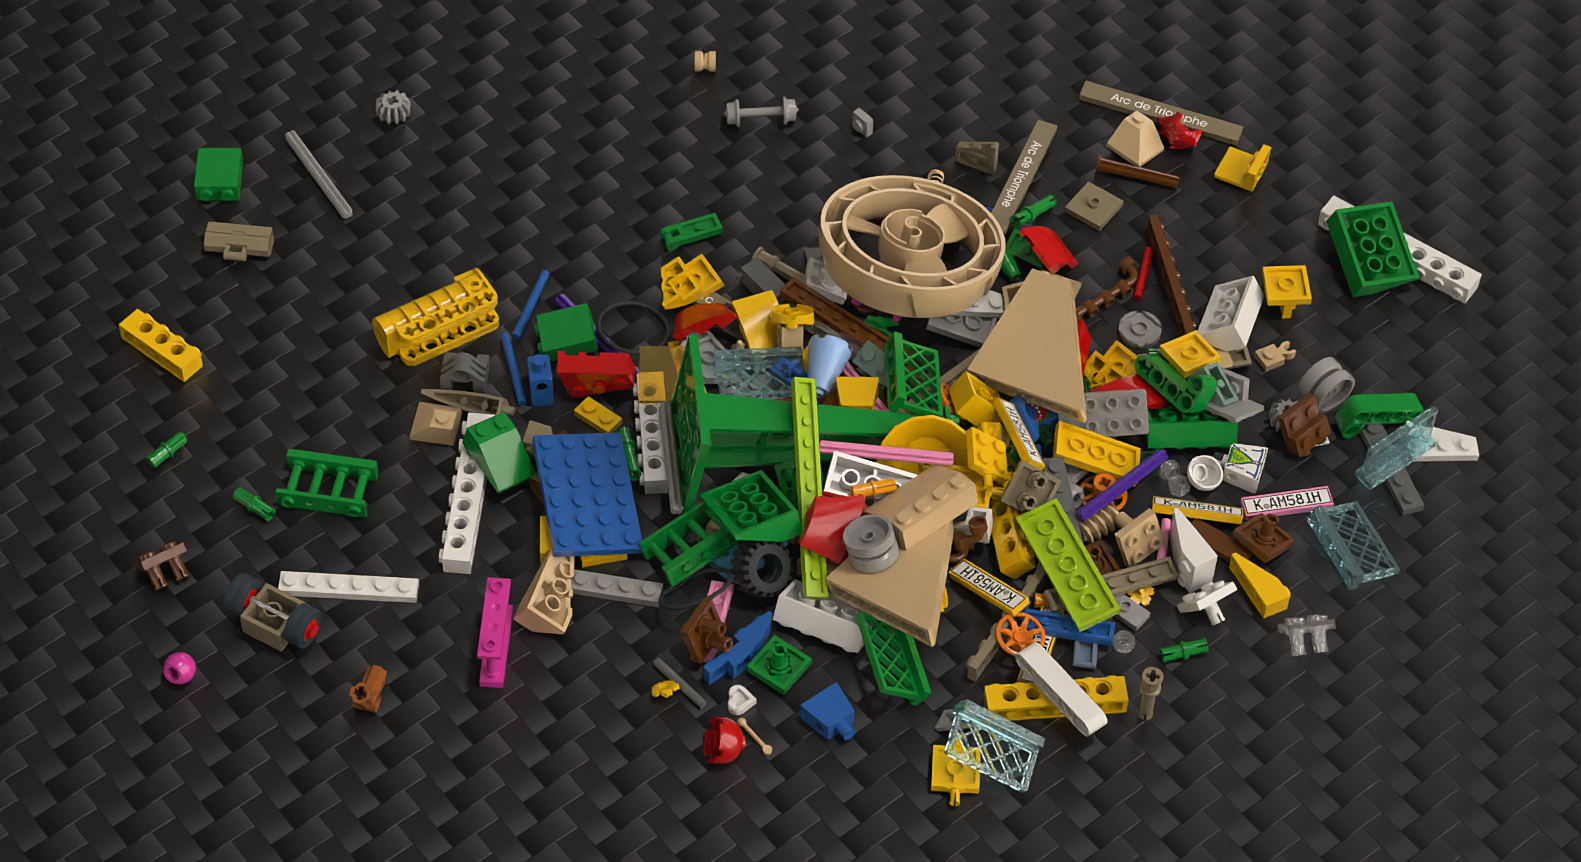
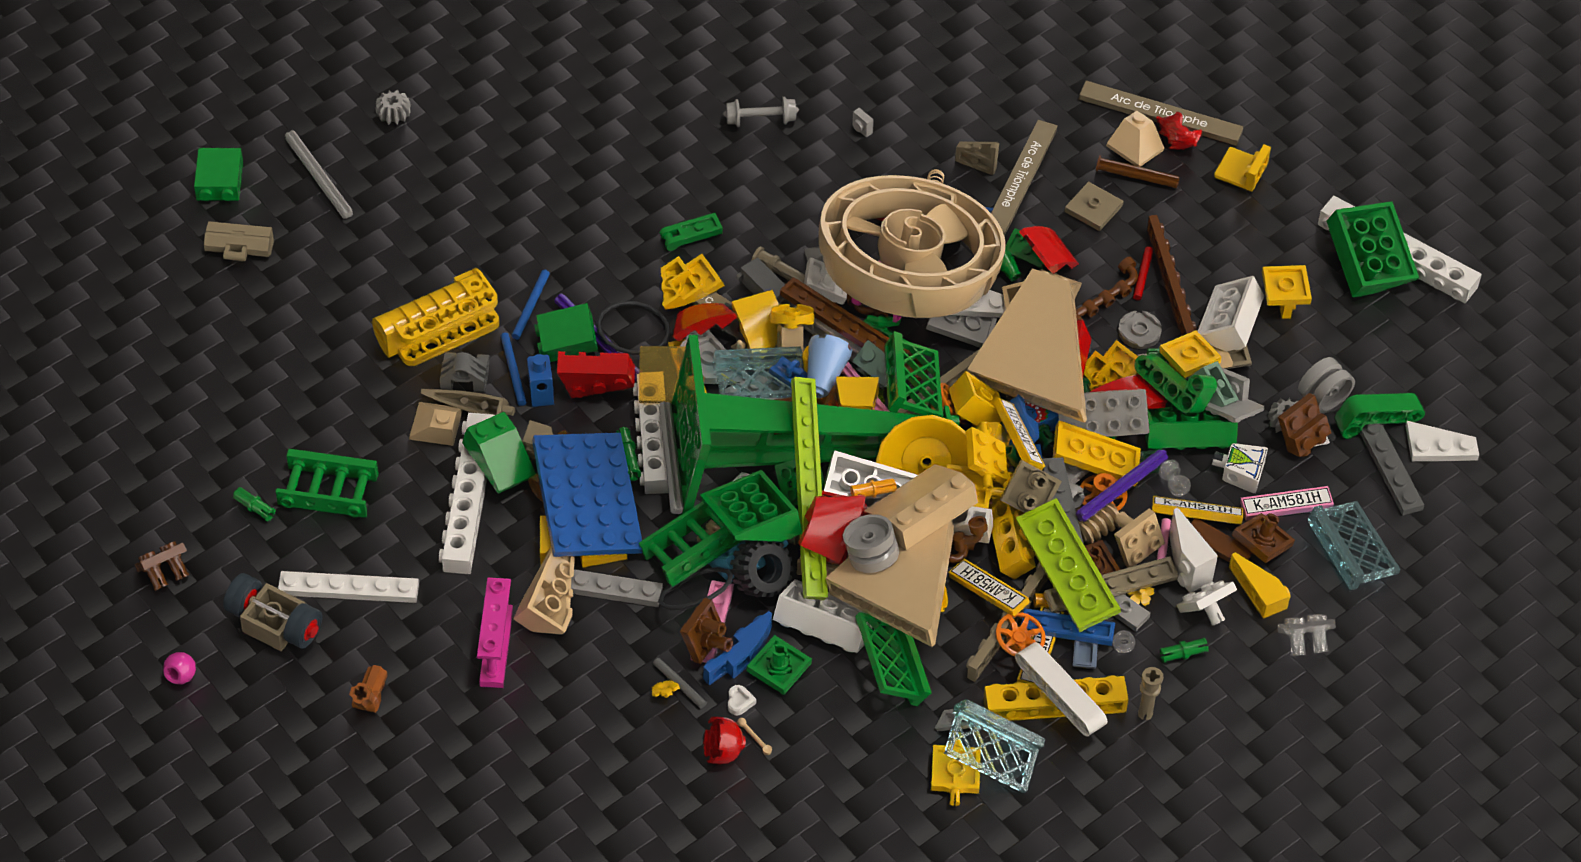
(161, 345): yellow brick -> none
(166, 449): green axle -> none
(597, 416): yellow plate -> none
(705, 61): tan wheel -> none
(829, 713): blue torso -> none
(887, 453): bright pink axle -> none
(1028, 213): green pin -> none
(1205, 473): white piece -> none
(1273, 357): tan plate -> none
(1398, 449): clear light blue fence -> none

